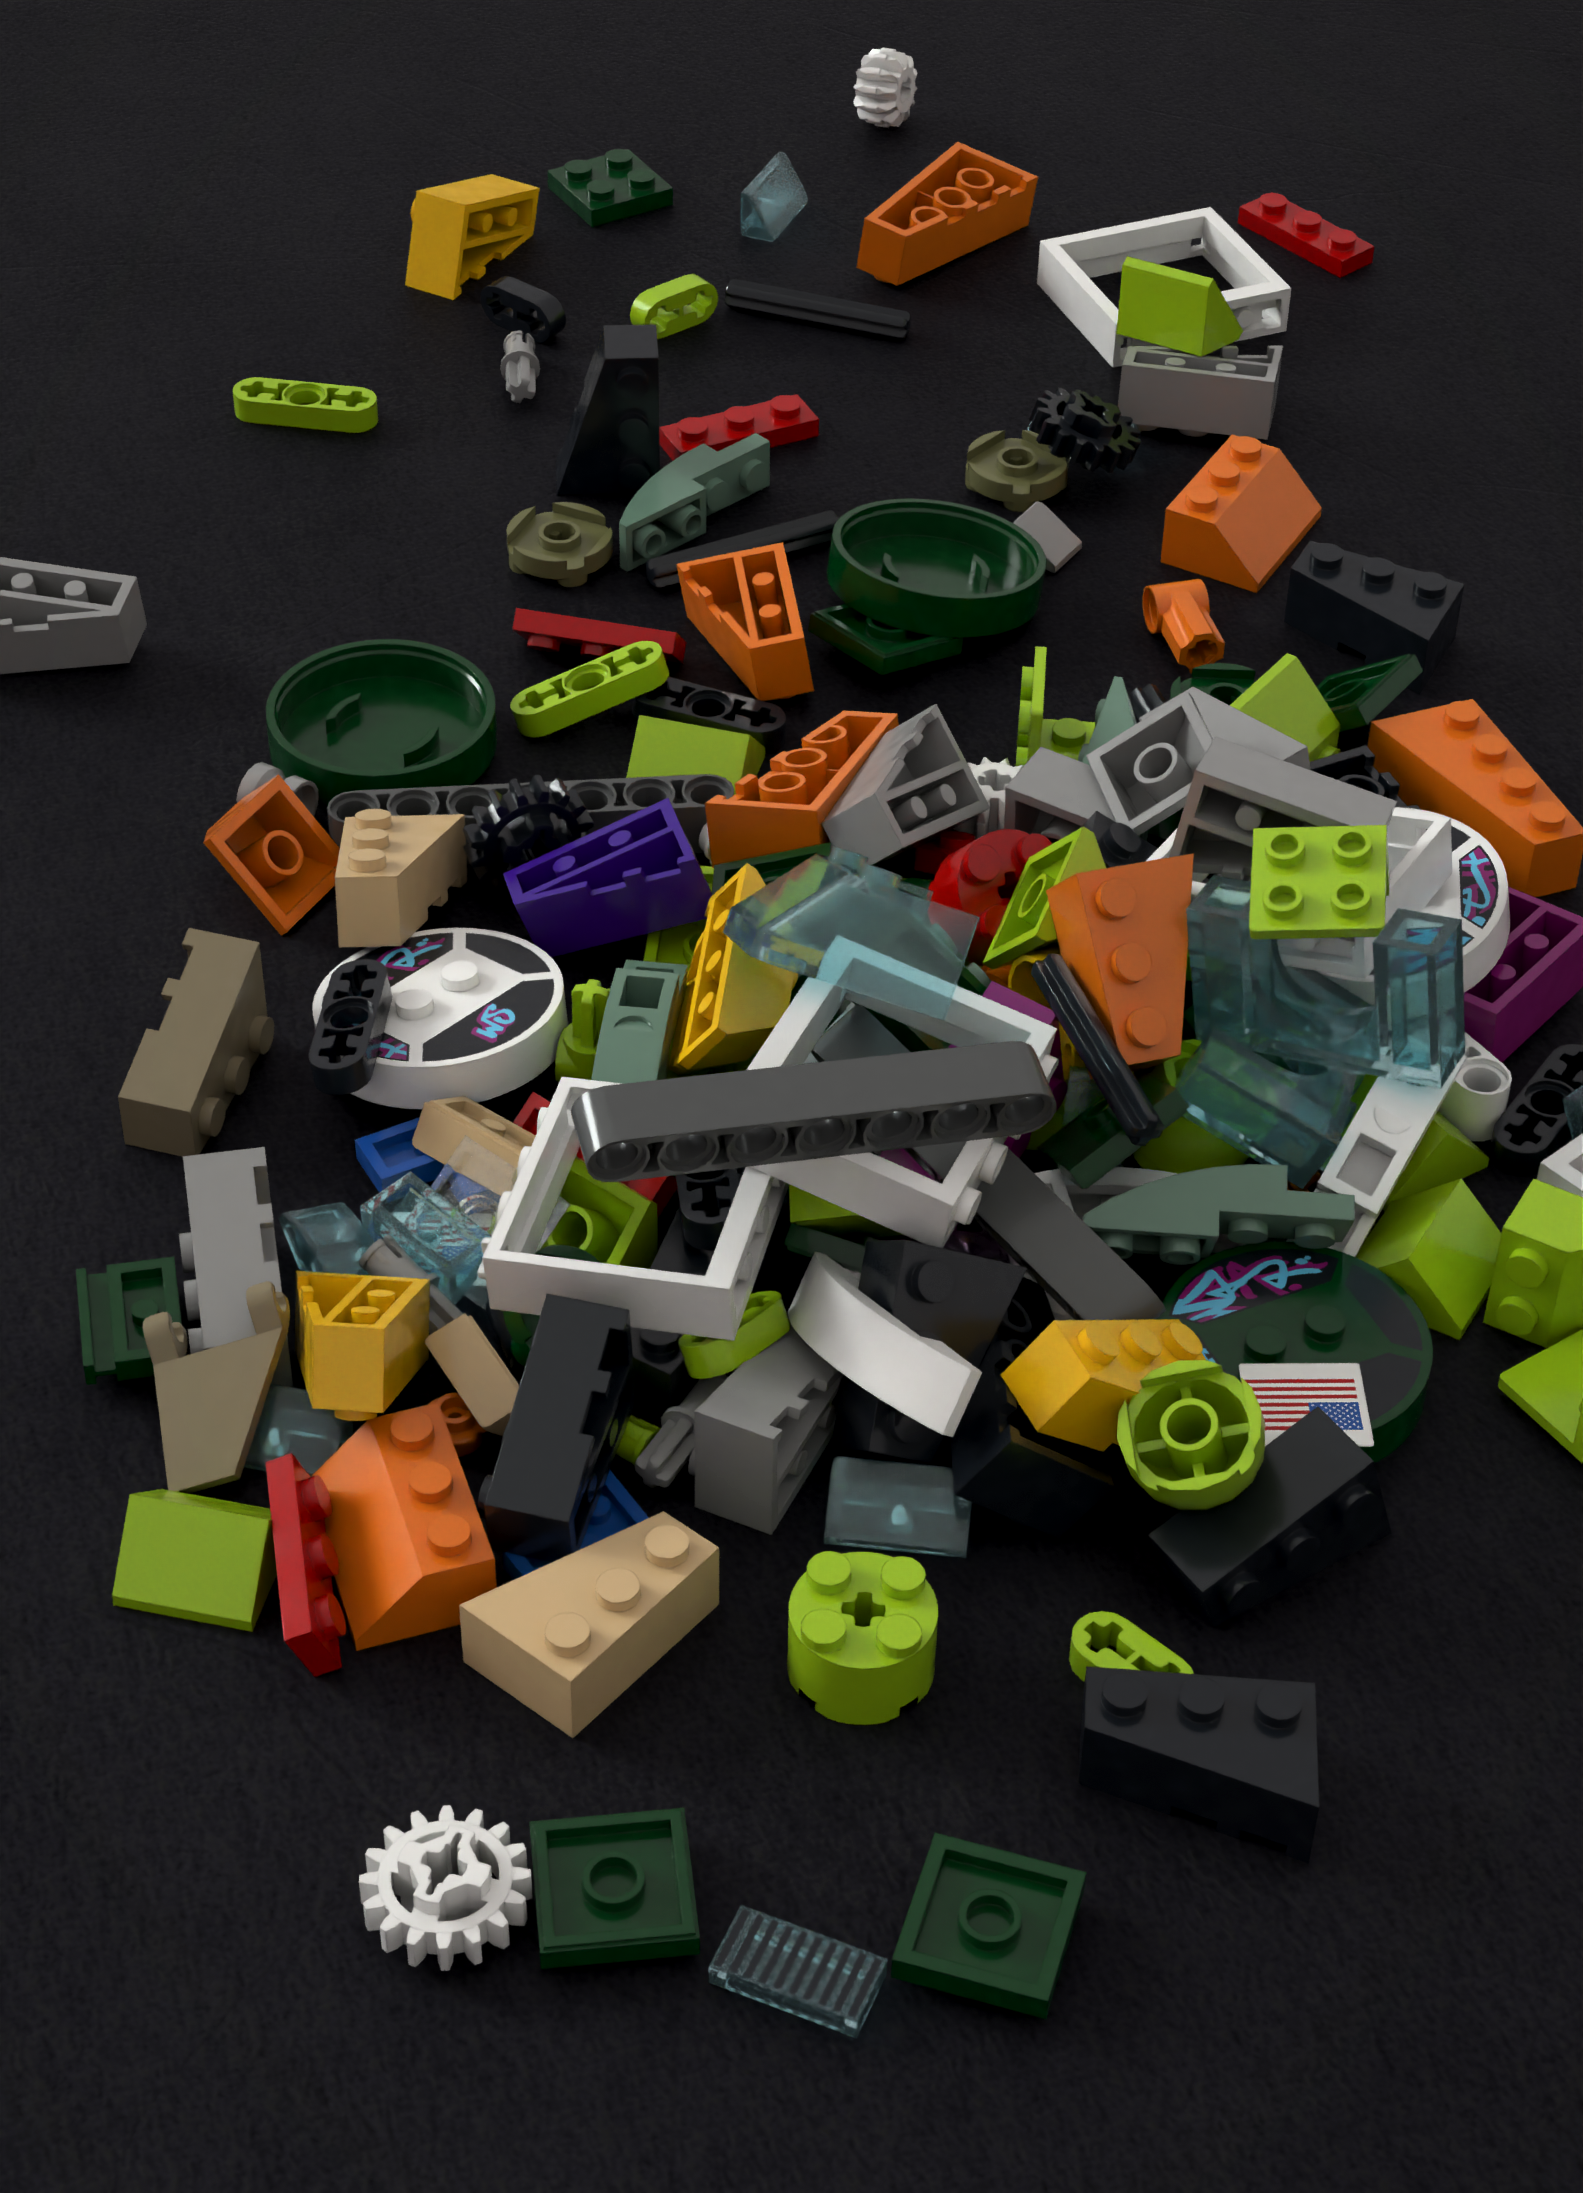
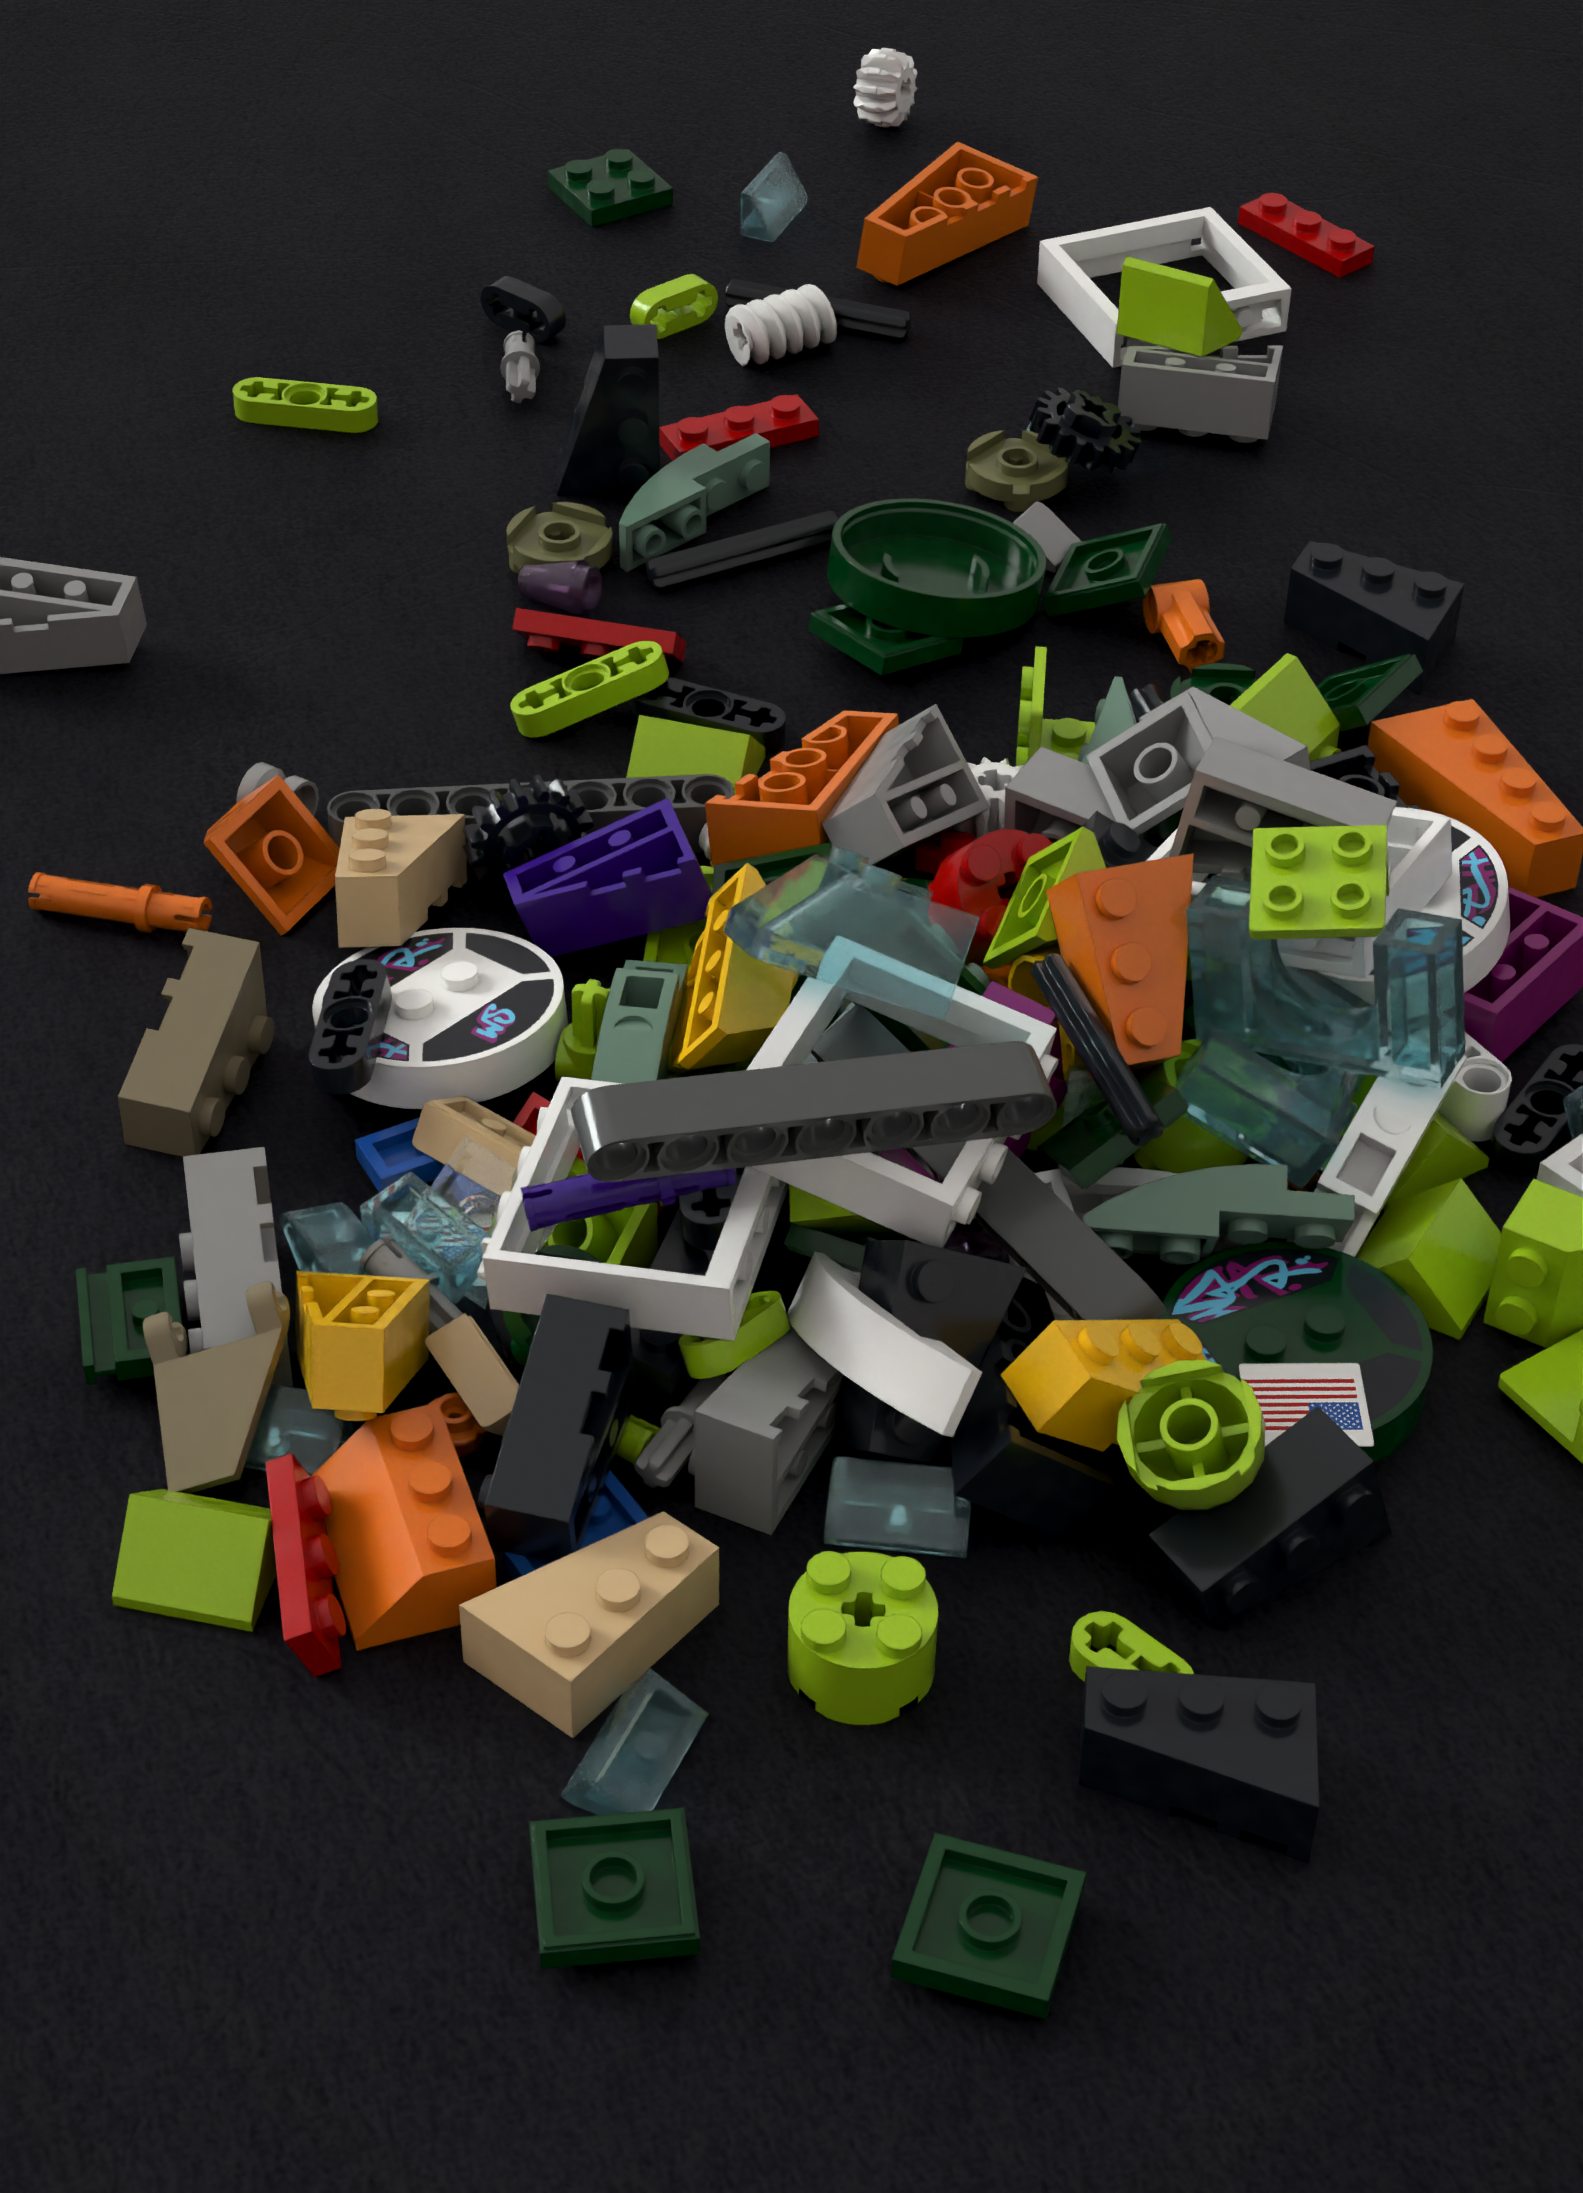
(144, 907): none -> orange pin
(382, 718): dark green brick -> none
(448, 1885): white gear -> none
(464, 228): yellow wedge -> none
(562, 584): none -> clear purple cone
(587, 1197): none -> dark purple pin
(636, 1749): none -> clear light blue slope
(750, 618): orange wedge -> none
(780, 324): none -> white piece
(798, 1971): clear light blue tile -> none
(1107, 570): none -> dark green plate
(1239, 515): orange slope -> none

